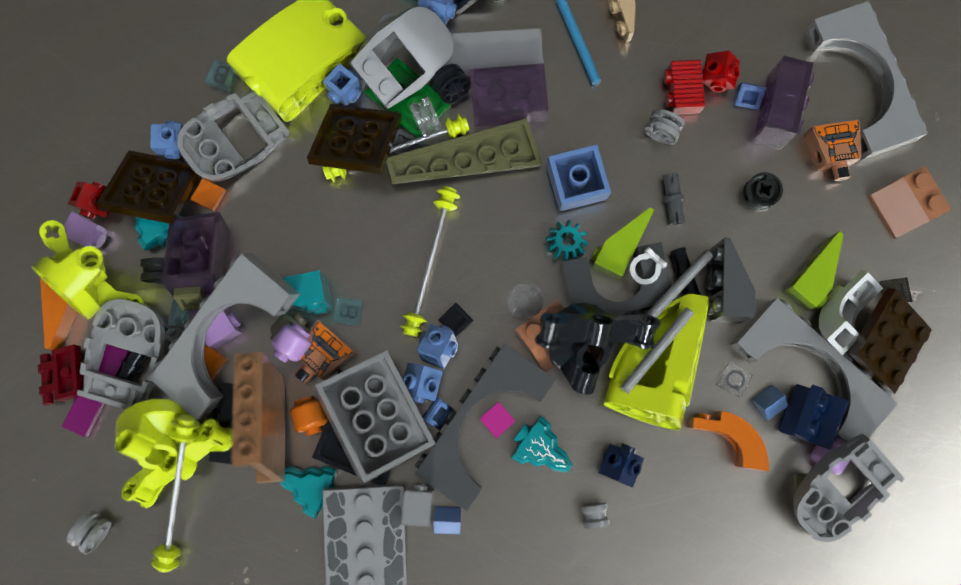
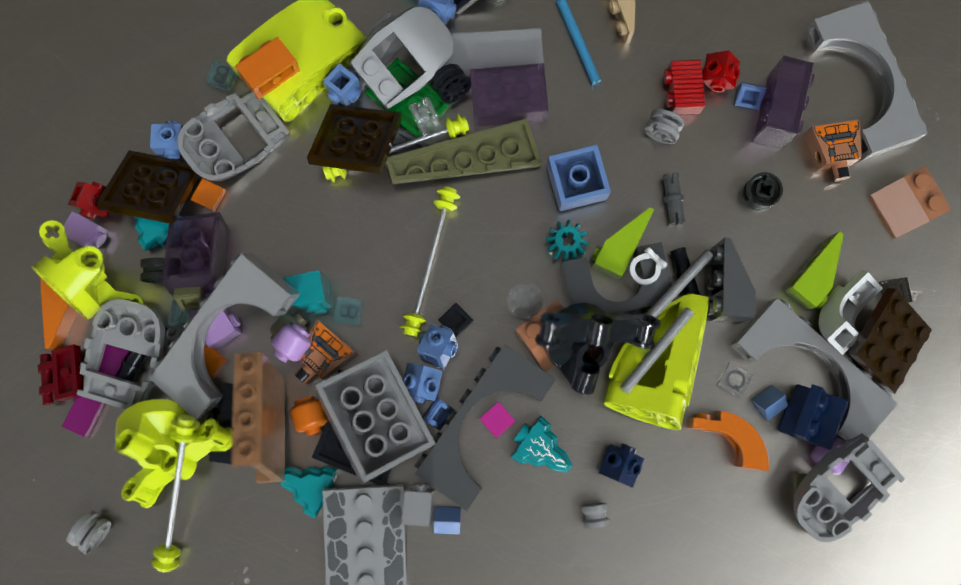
(267, 68): none -> orange brick

